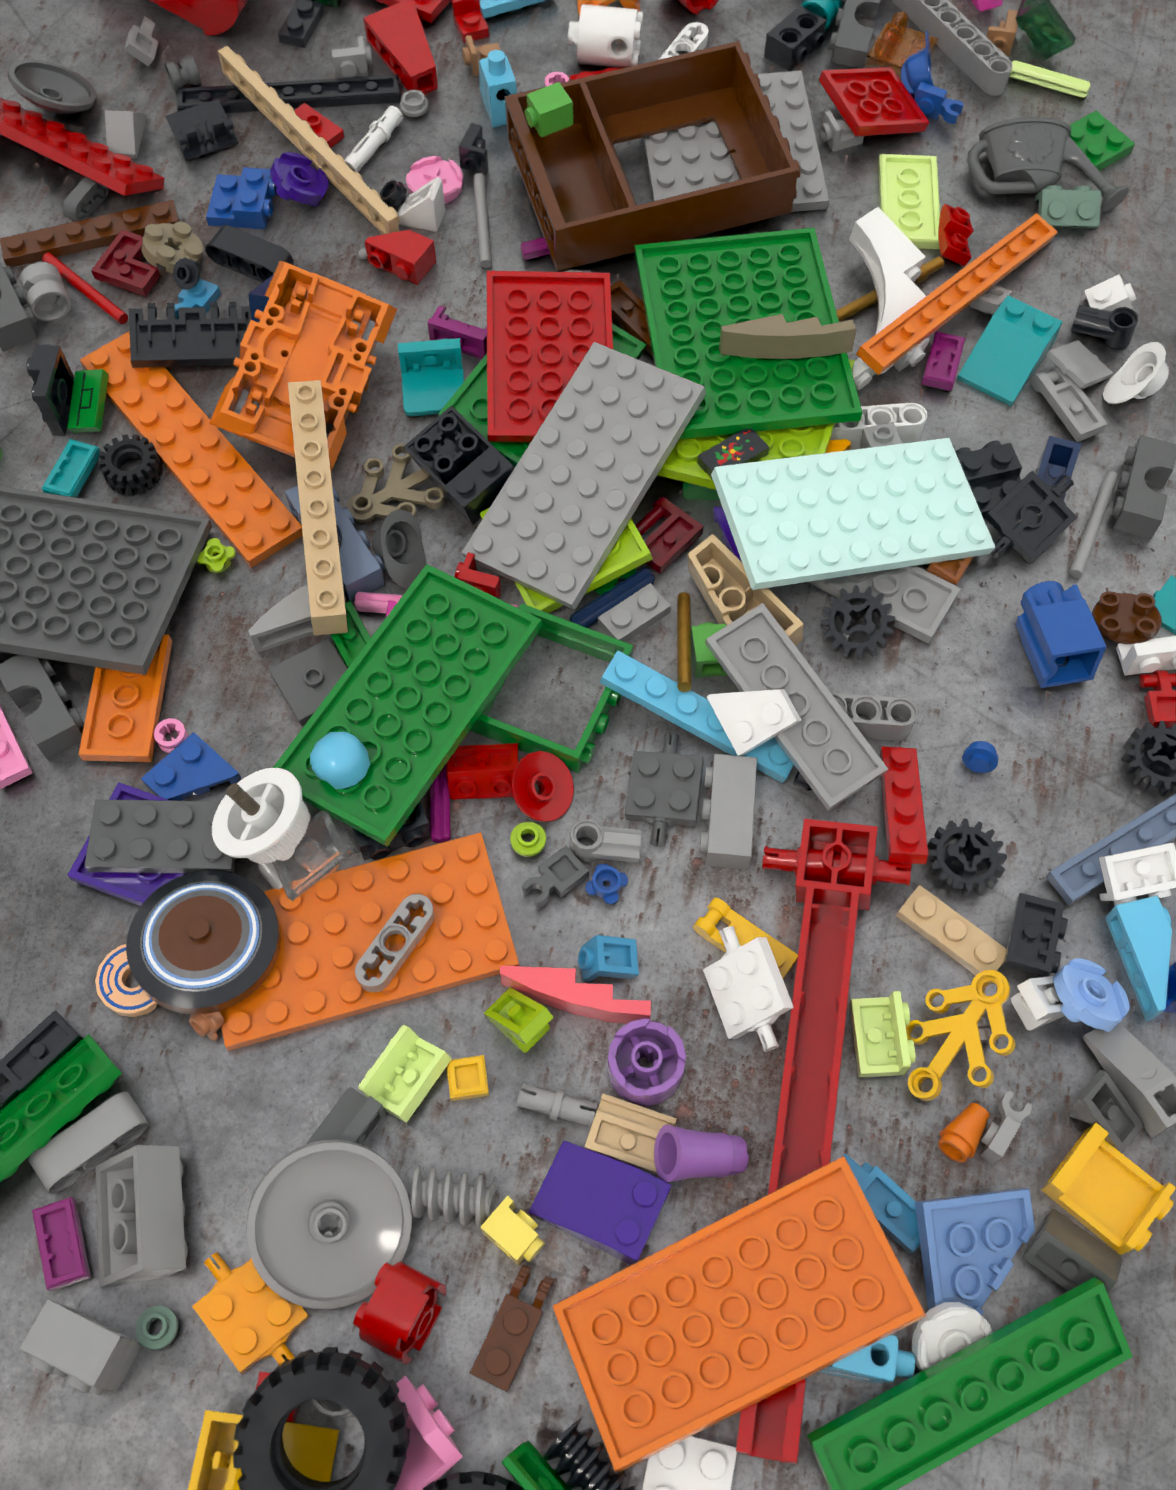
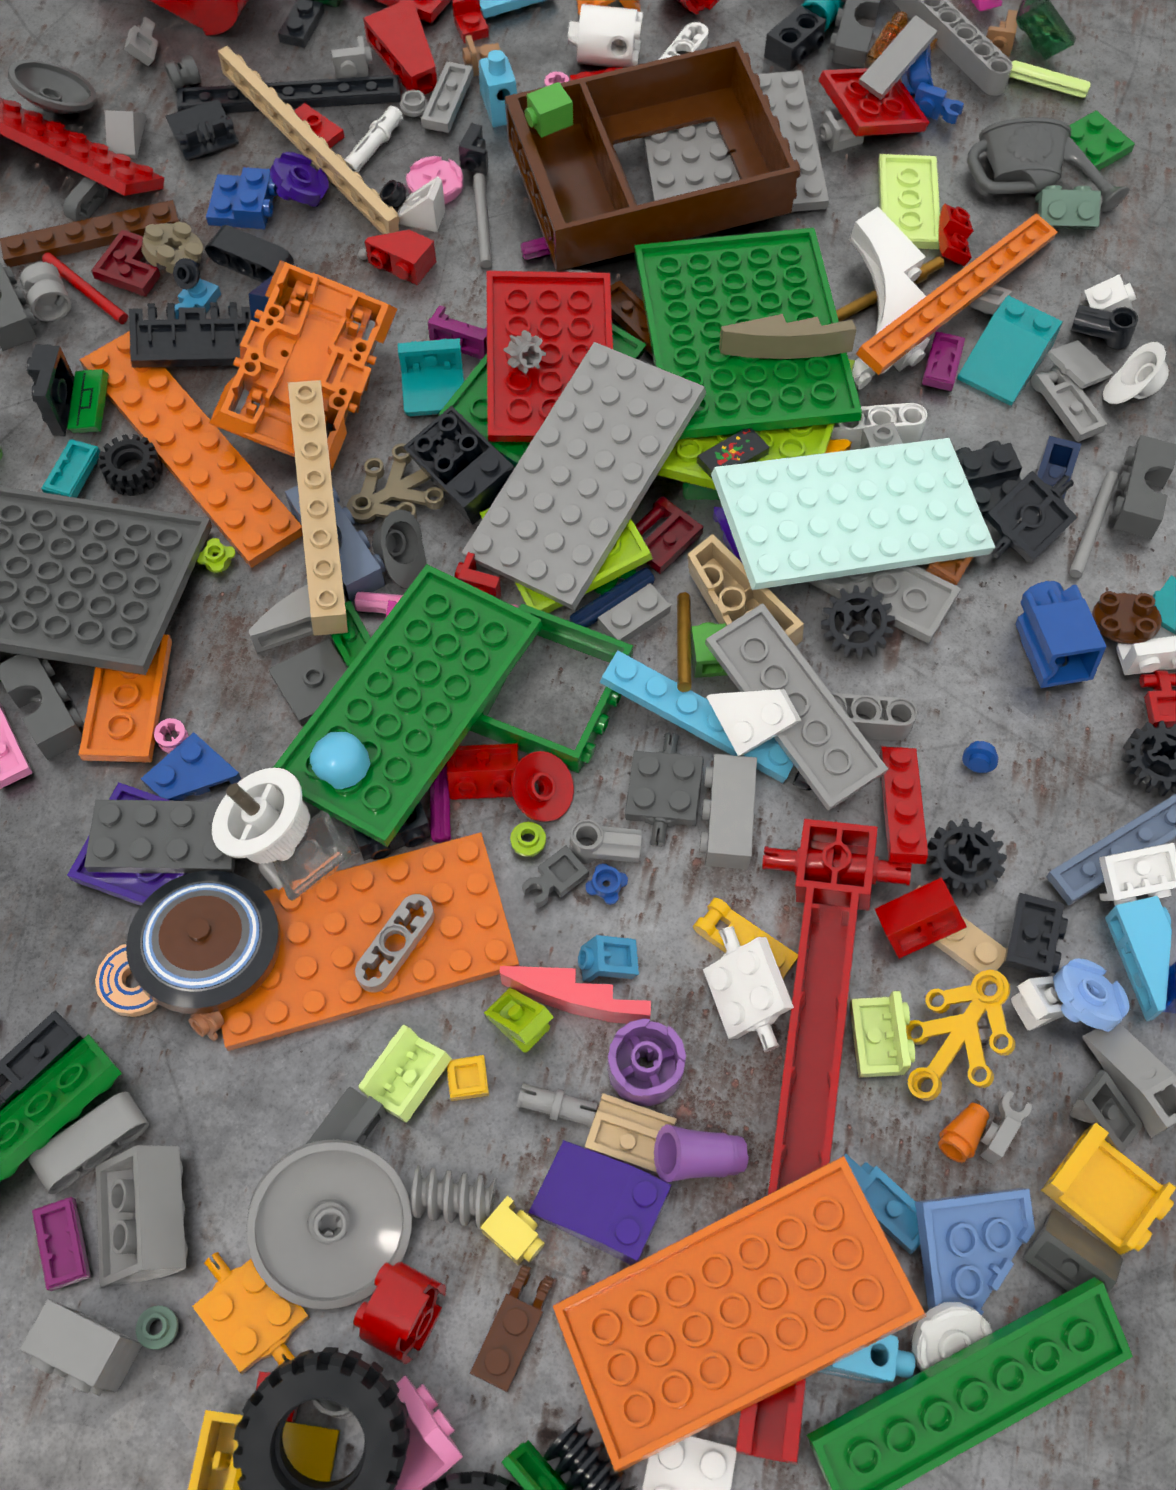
(447, 97): none -> light grey plate
(524, 351): none -> light grey gear
(898, 57): none -> light grey tile
(920, 918): none -> red hinge

